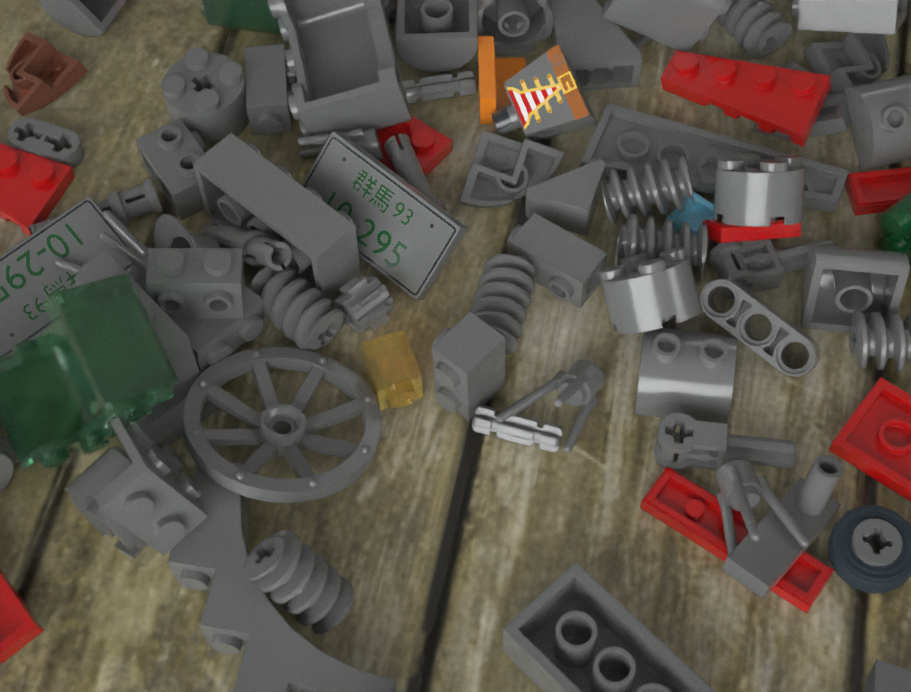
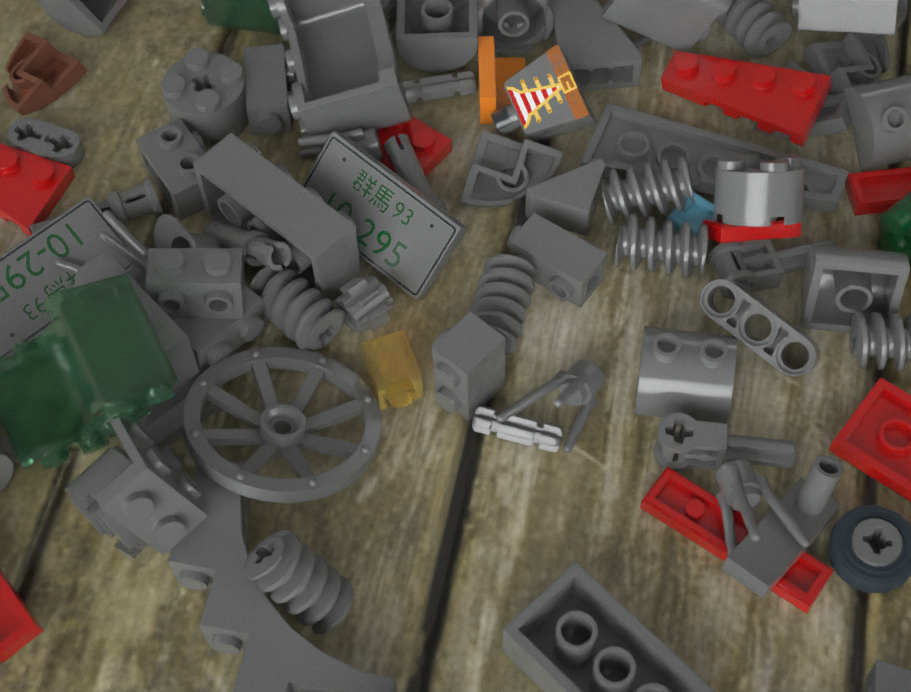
(650, 292): brick -> none

